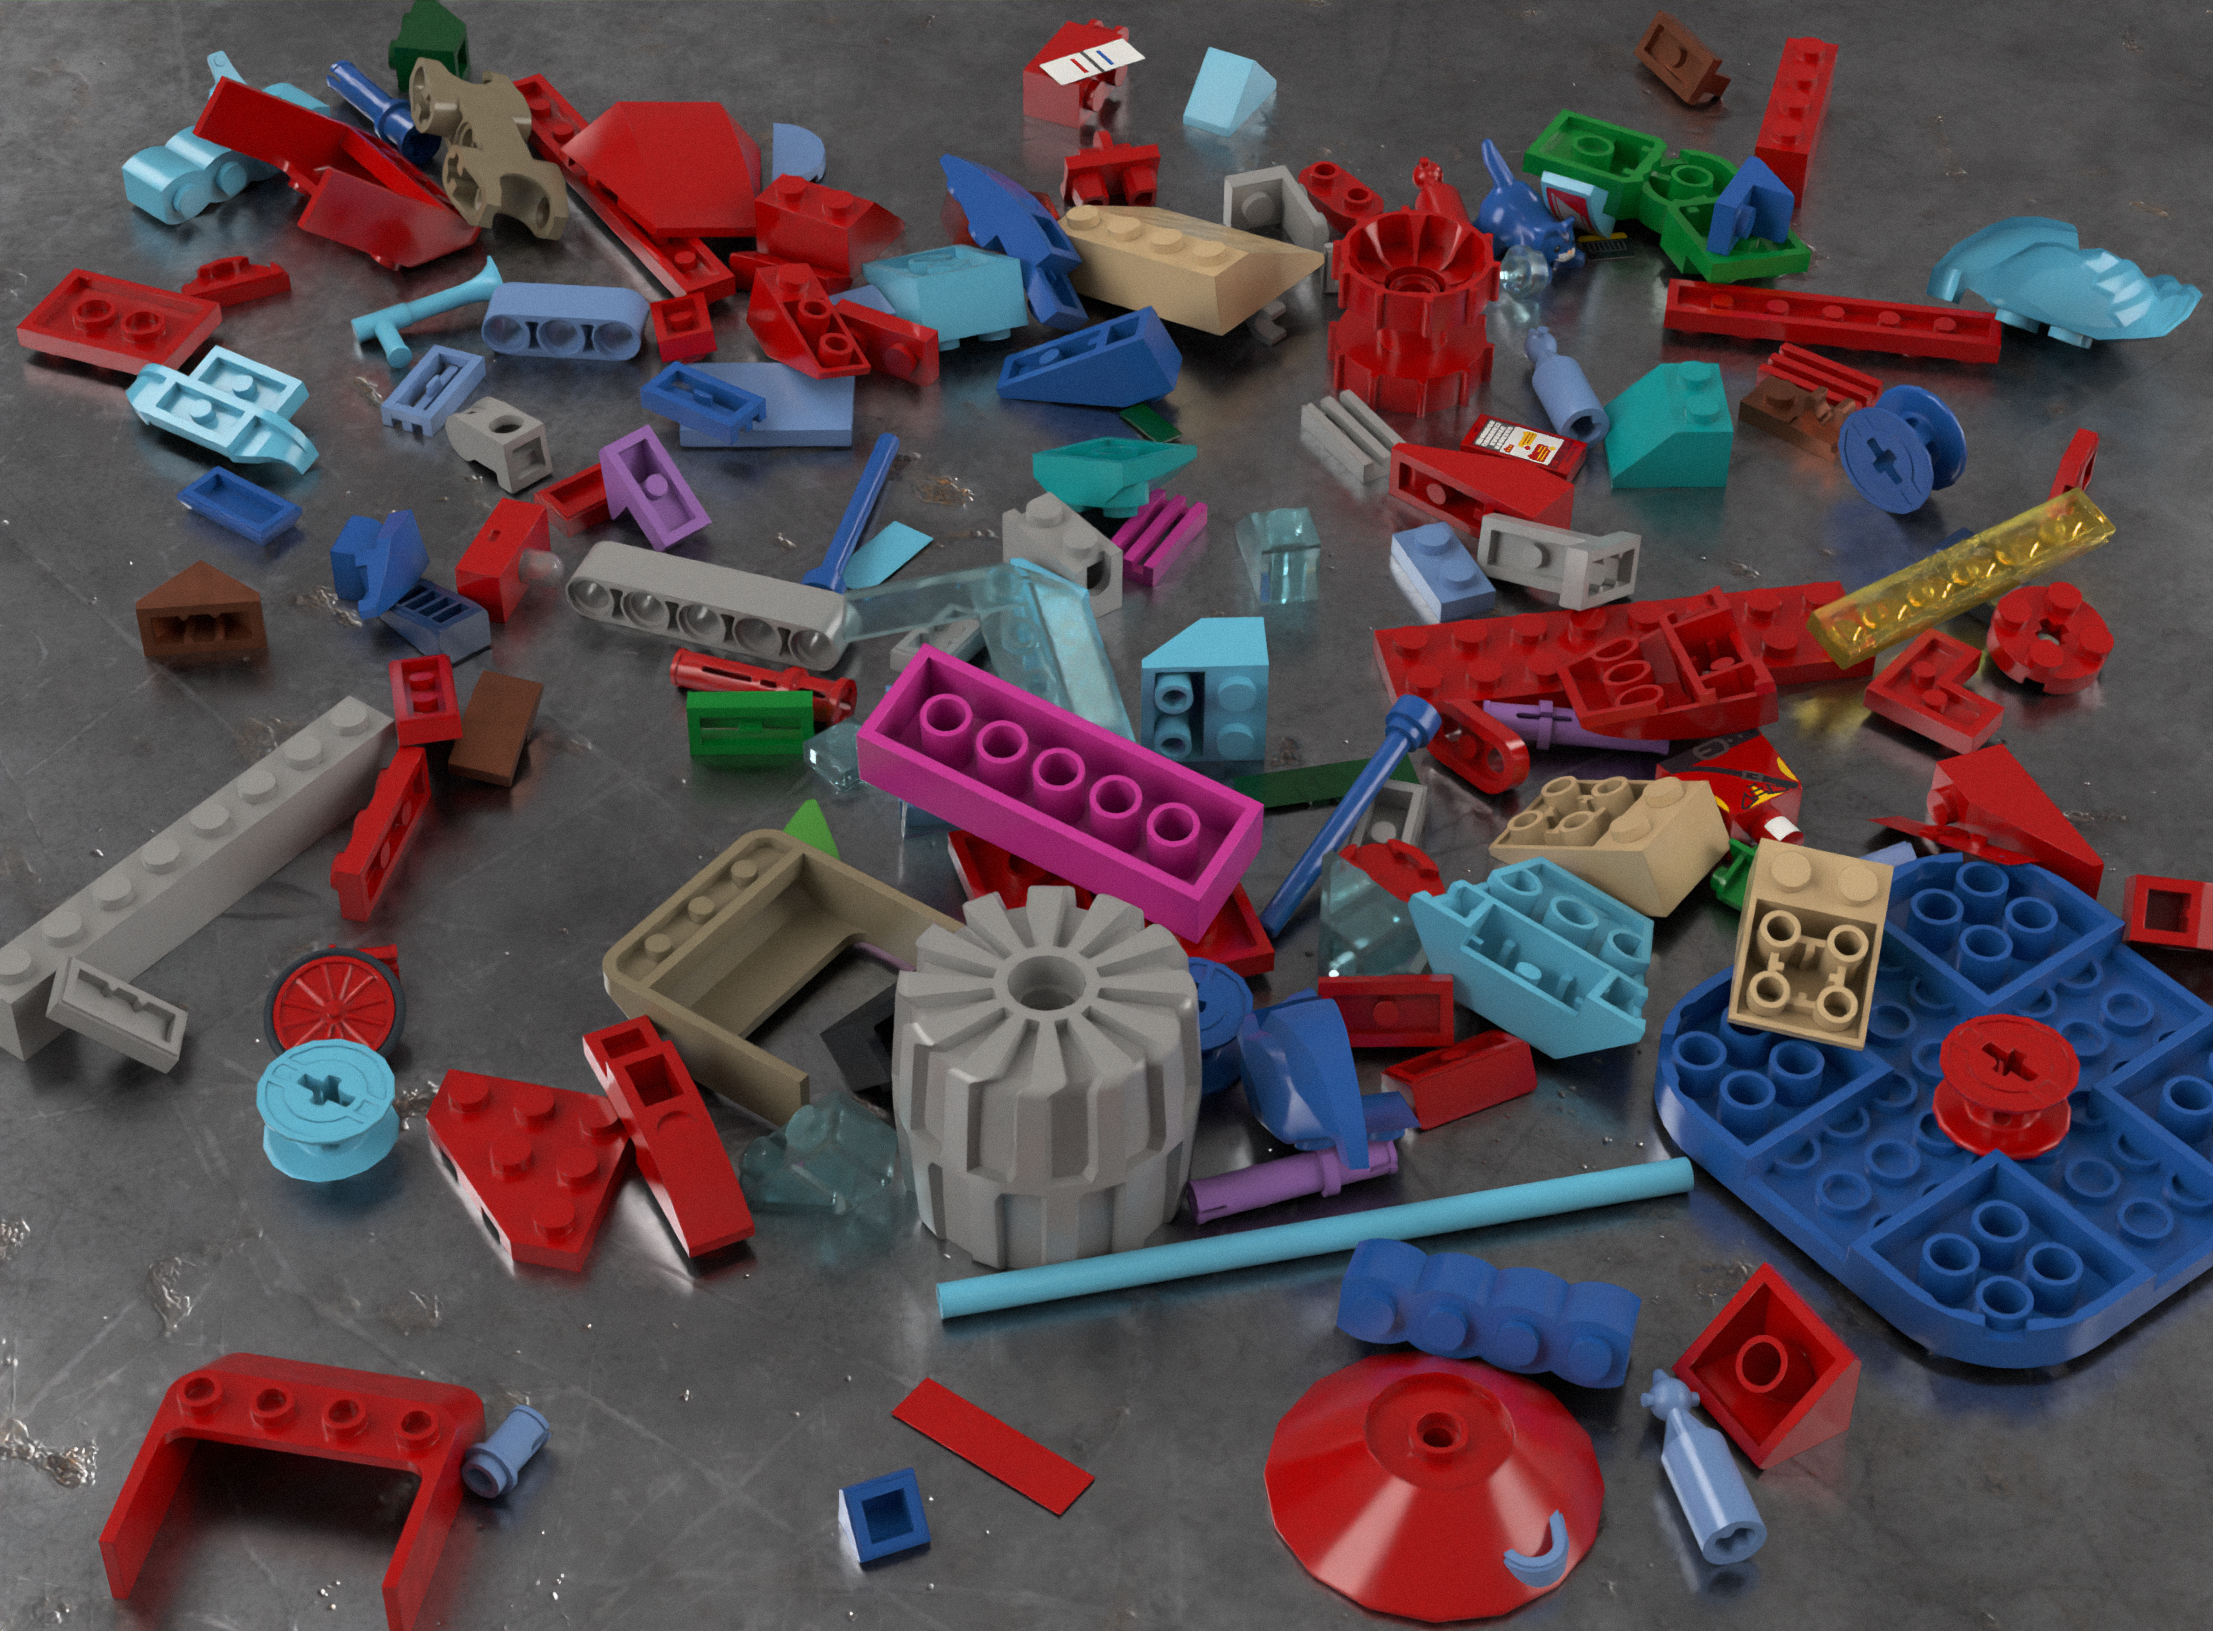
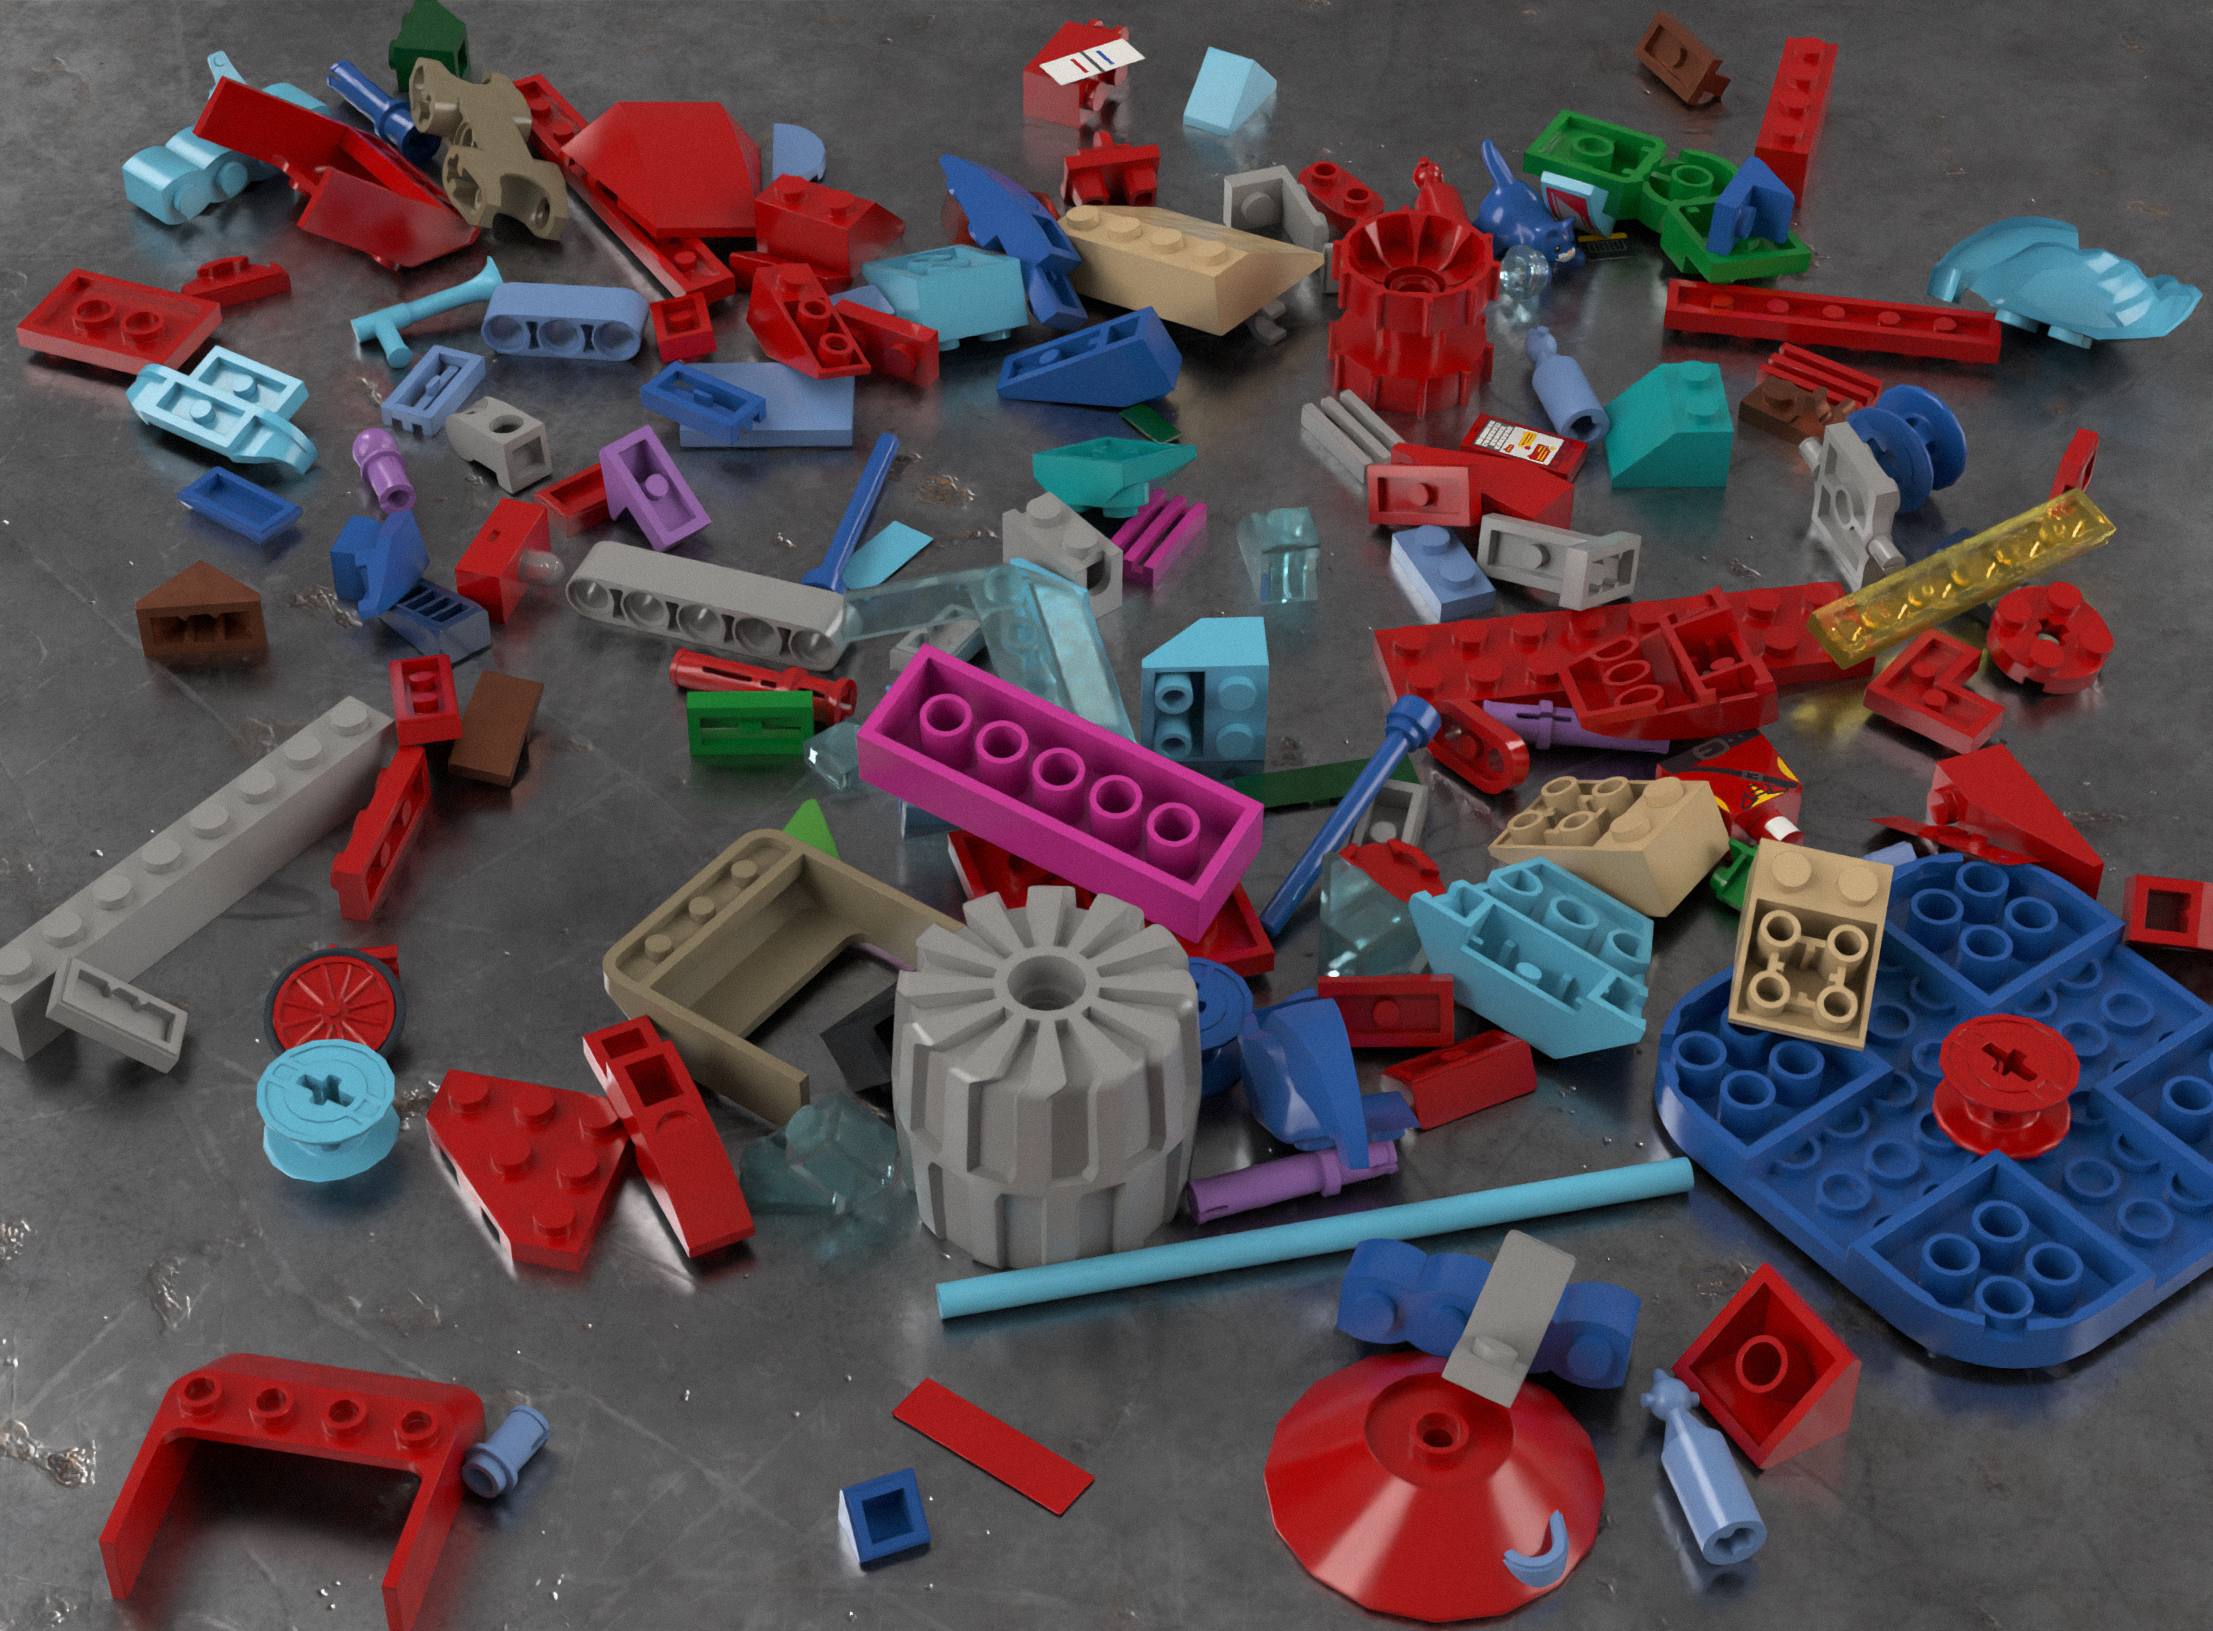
(384, 469): none -> medium lavender pin
(1424, 494): none -> red plate
(1510, 1318): none -> light grey bracket
(1853, 503): none -> light grey plate

